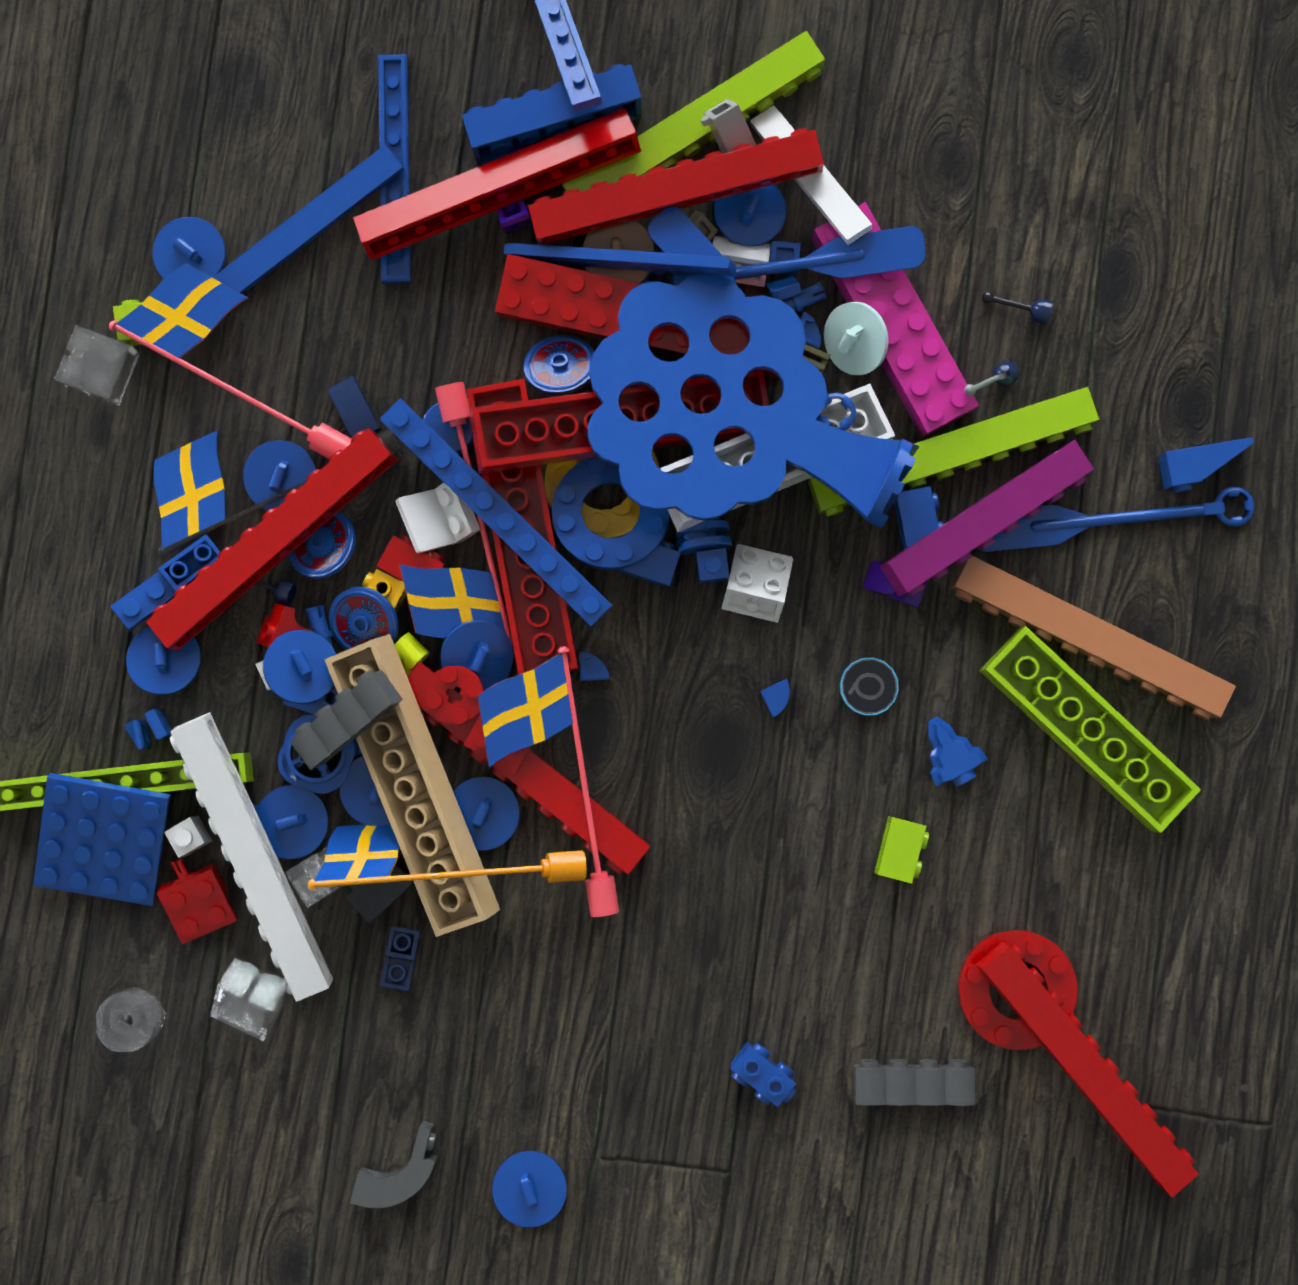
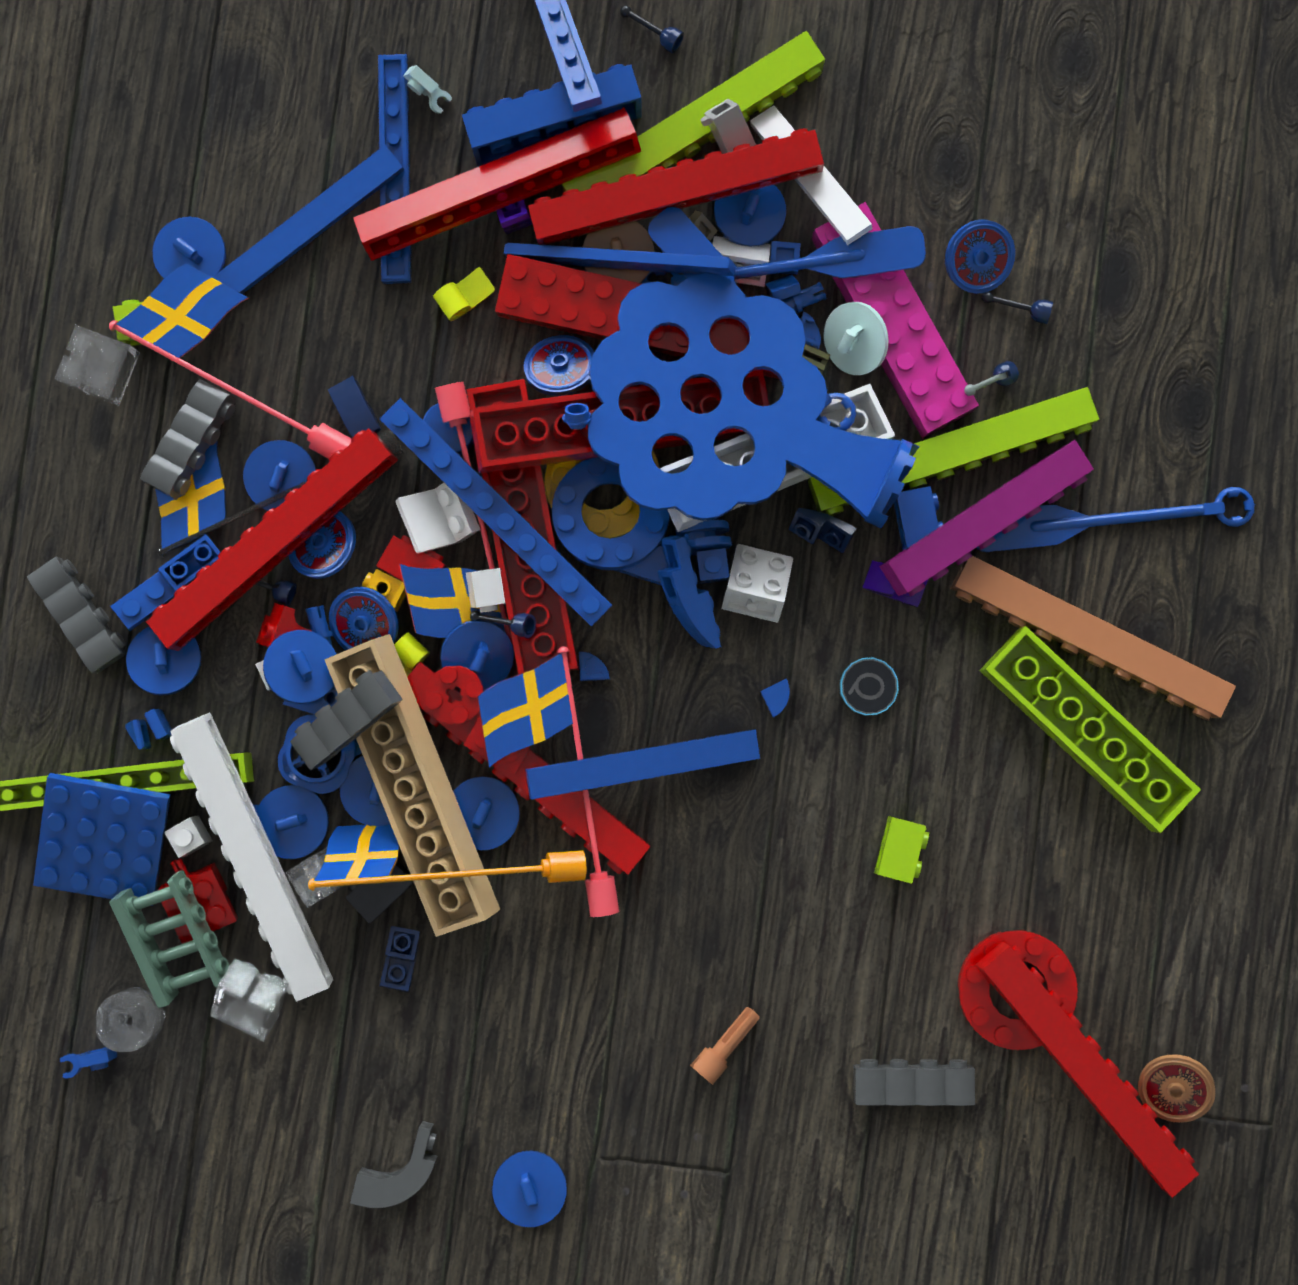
(76, 614): none -> dark grey brick
(96, 1059): none -> blue plate
(145, 949): none -> sand green fence
(188, 438): none -> dark grey brick
(422, 84): none -> light aqua plate
(462, 297): none -> neon yellow panel
(485, 589): none -> white brick
(521, 624): none -> dark blue hinge
(577, 415): none -> blue plate
(642, 764): none -> blue tile
(669, 37): none -> hinge
(689, 604): none -> blue slope
(712, 1061): none -> nougat piece
(772, 1081): blue brick -> none
(815, 524): none -> dark blue slope
(951, 755): blue rock -> none
(980, 256): none -> blue shield
(1177, 1088): none -> medium nougat shield
(1191, 465): blue slope -> none

